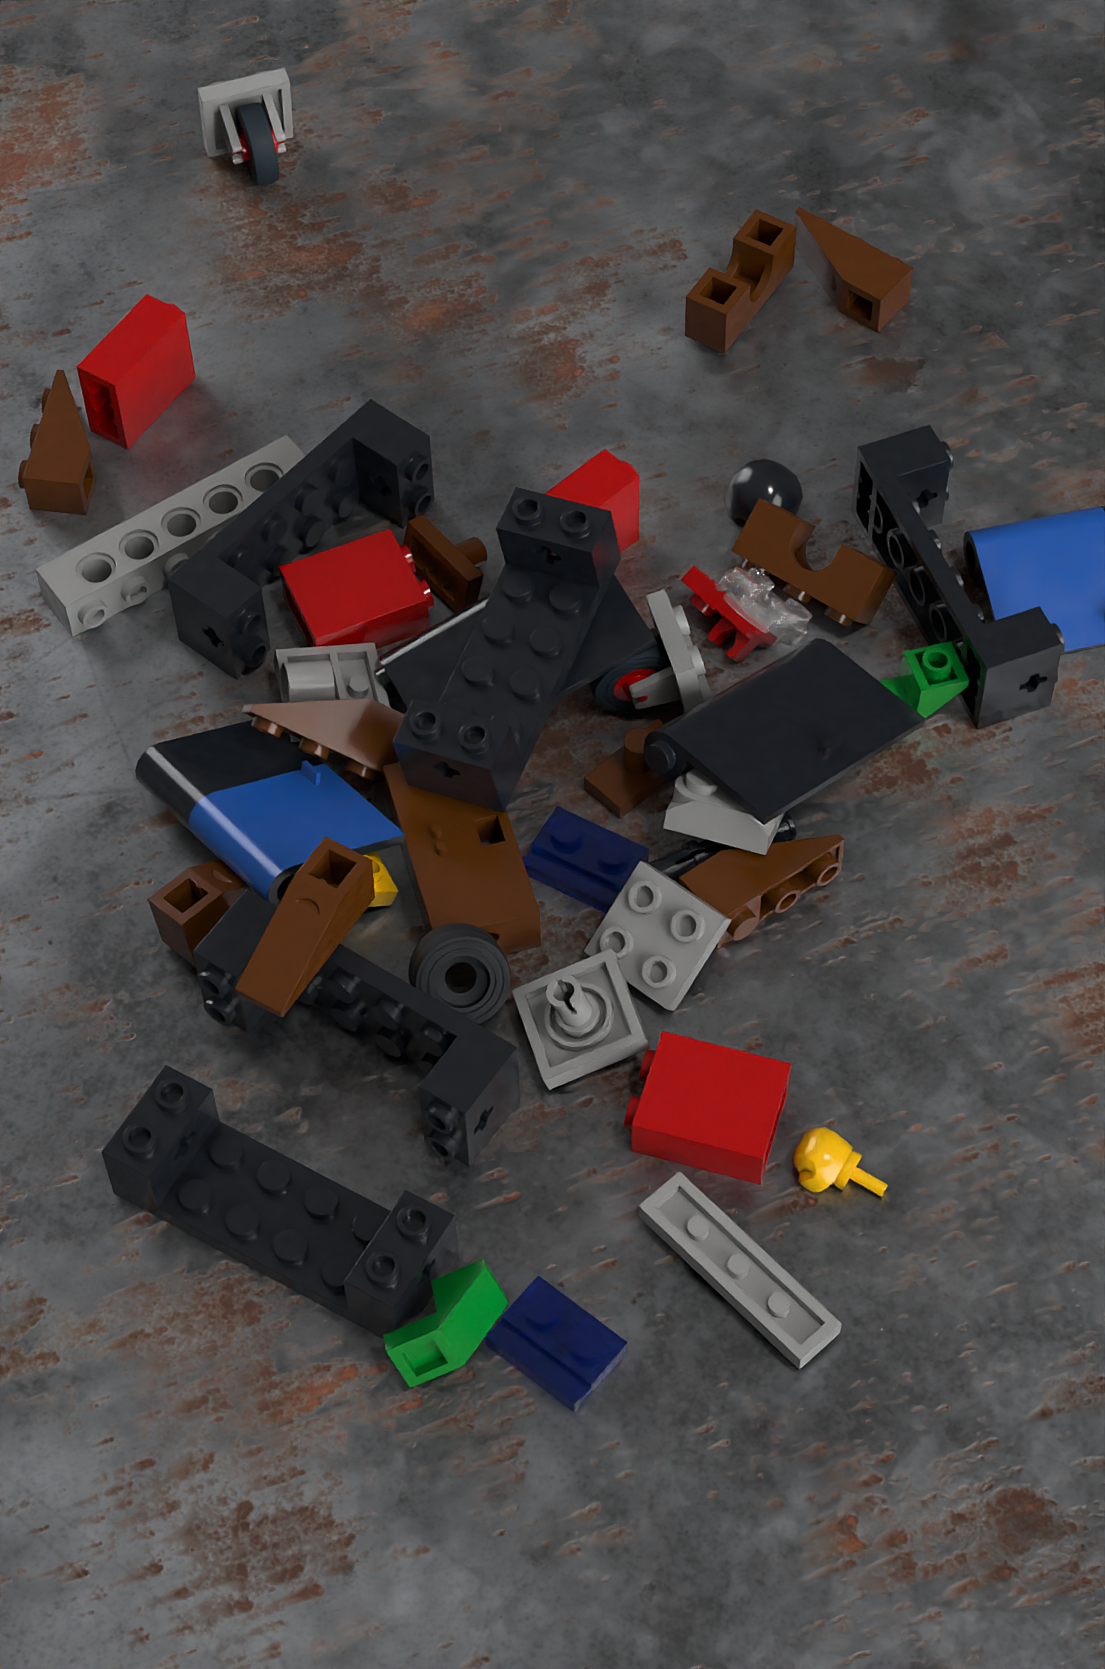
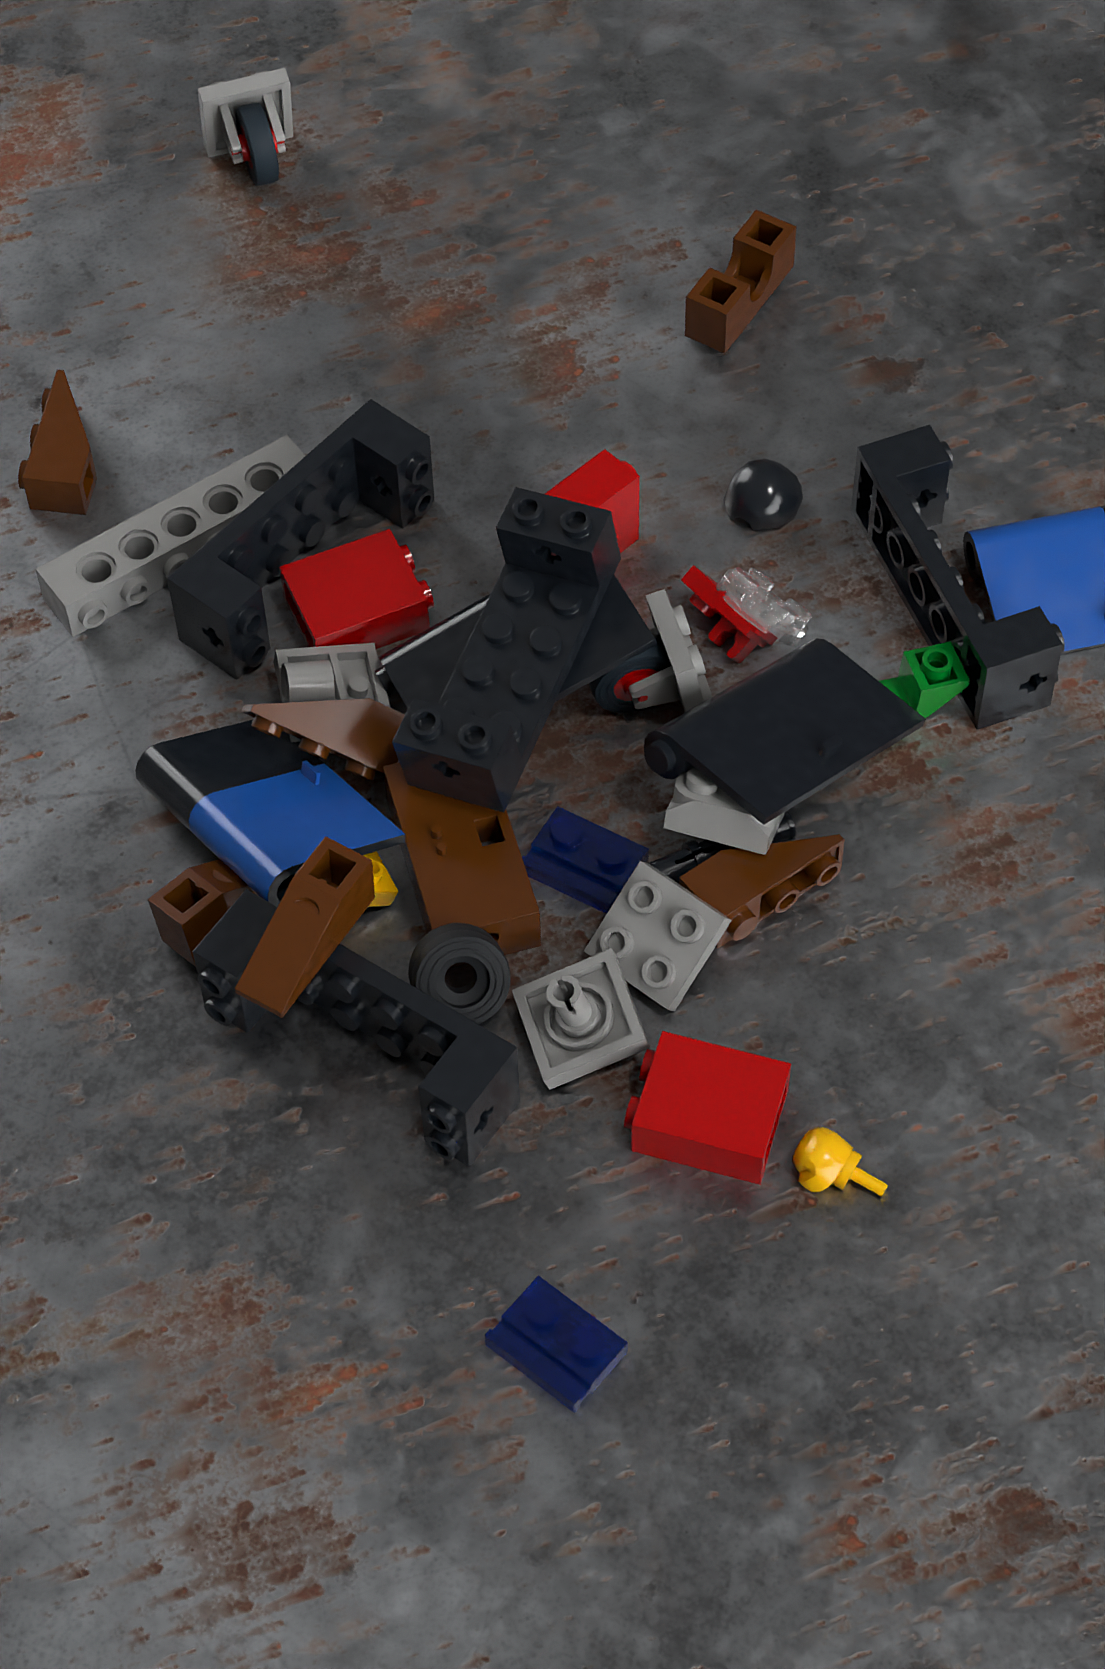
(136, 371): red brick -> none
(276, 1212): black plate -> none
(446, 567): reddish brown tile -> none
(466, 1309): green slope -> none
(625, 776): reddish brown tile -> none
(739, 1270): light grey plate -> none
(776, 545): reddish brown arch -> none
(853, 273): reddish brown slope -> none

